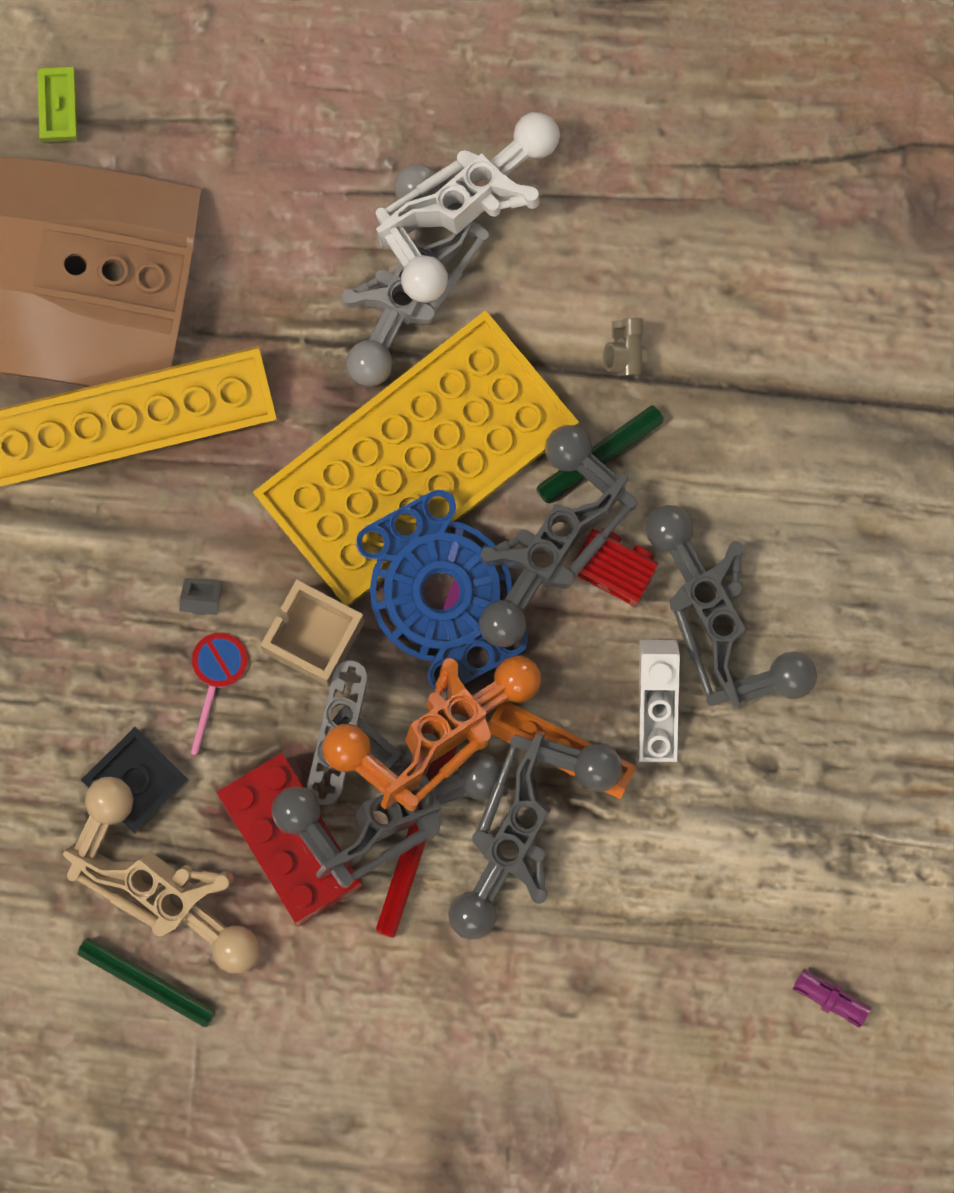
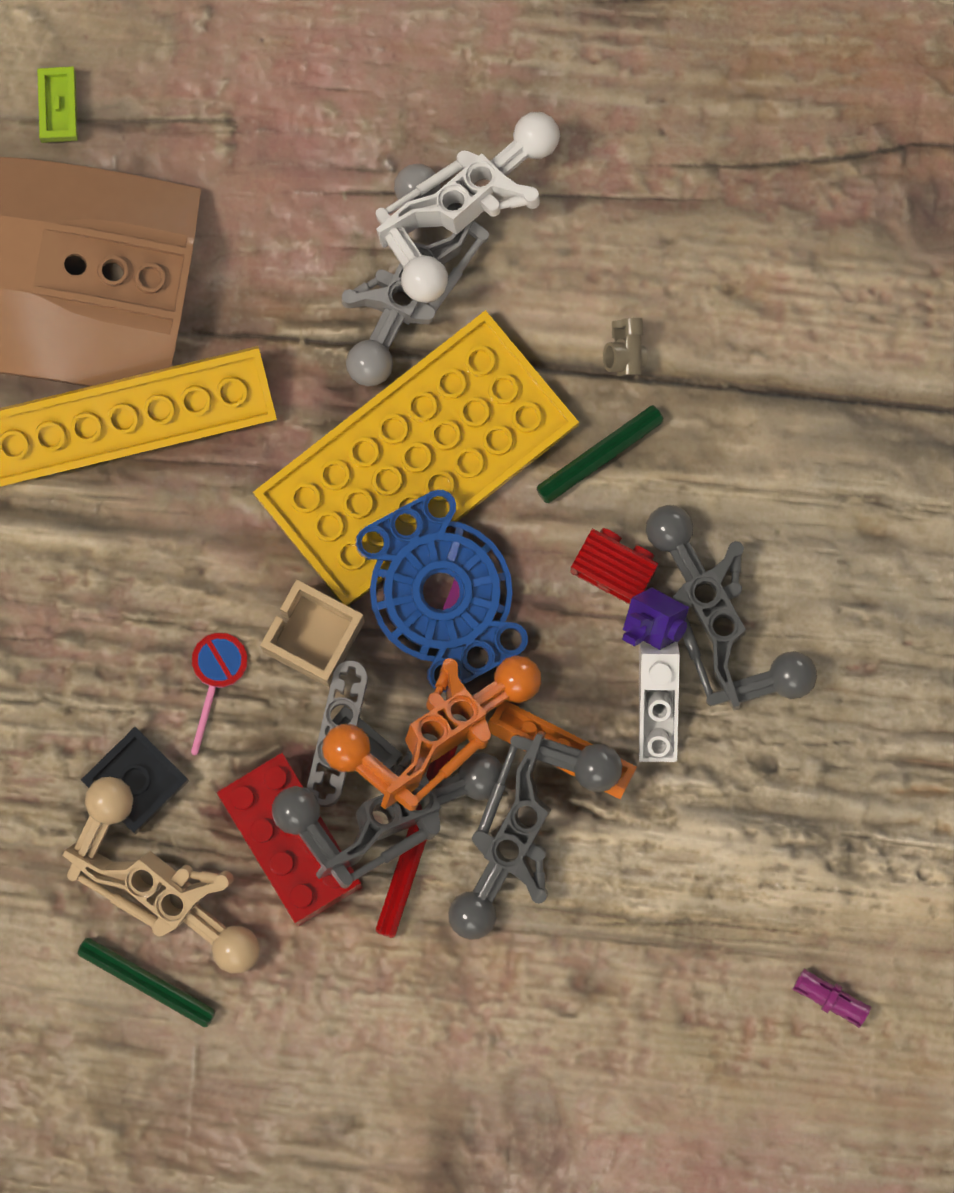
(200, 596): dark grey plate -> none
(567, 449): dark grey piece -> none
(655, 619): none -> dark purple brick

